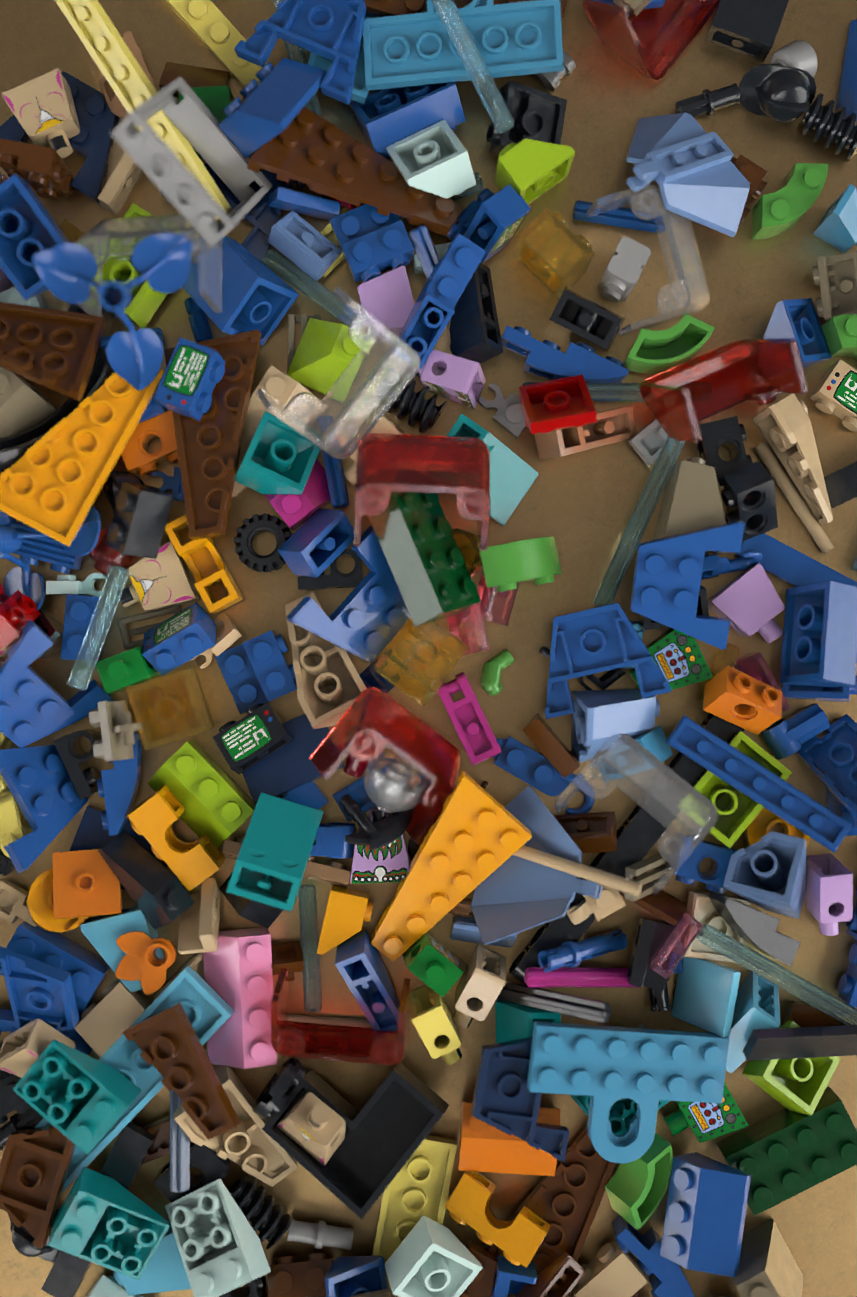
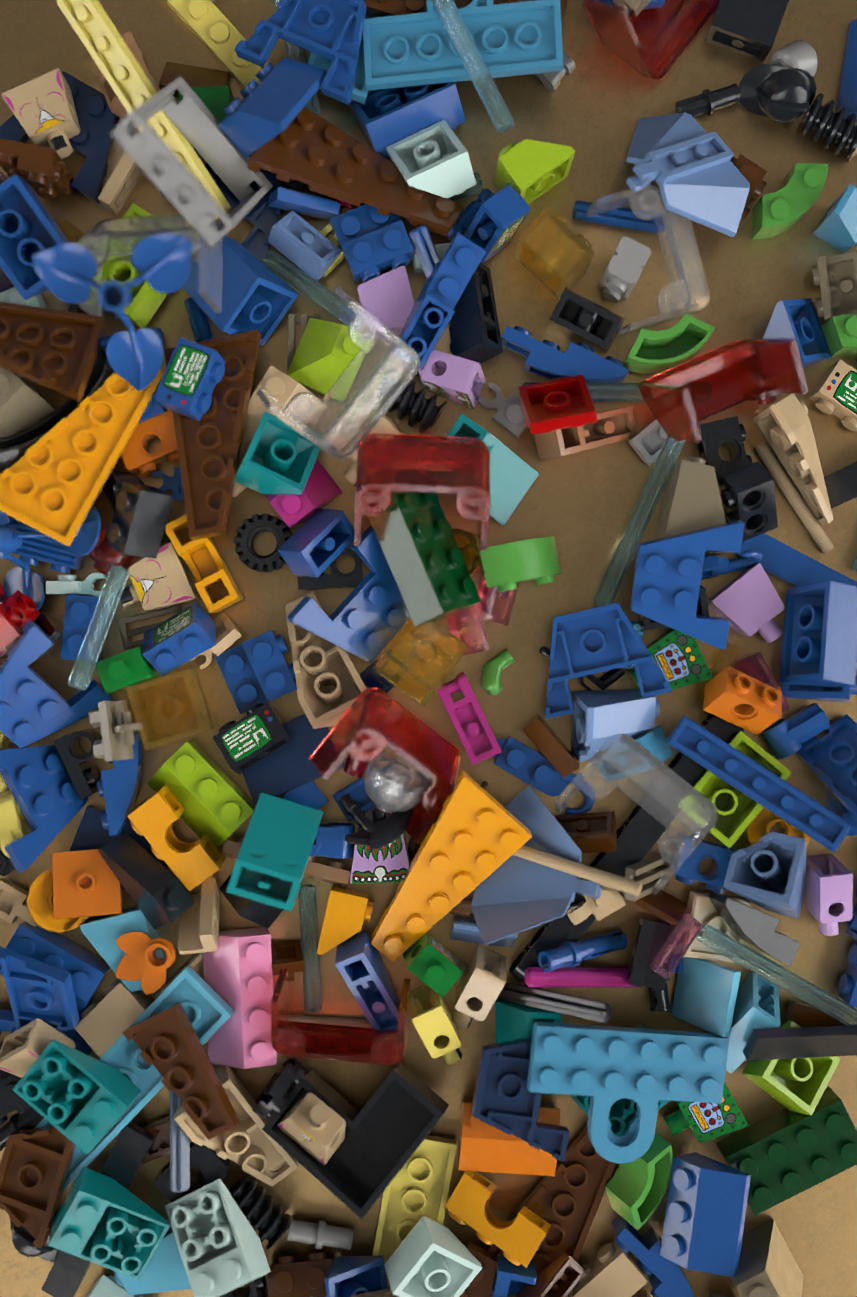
(336, 481): blue axle -> none
(534, 115): black plate -> none

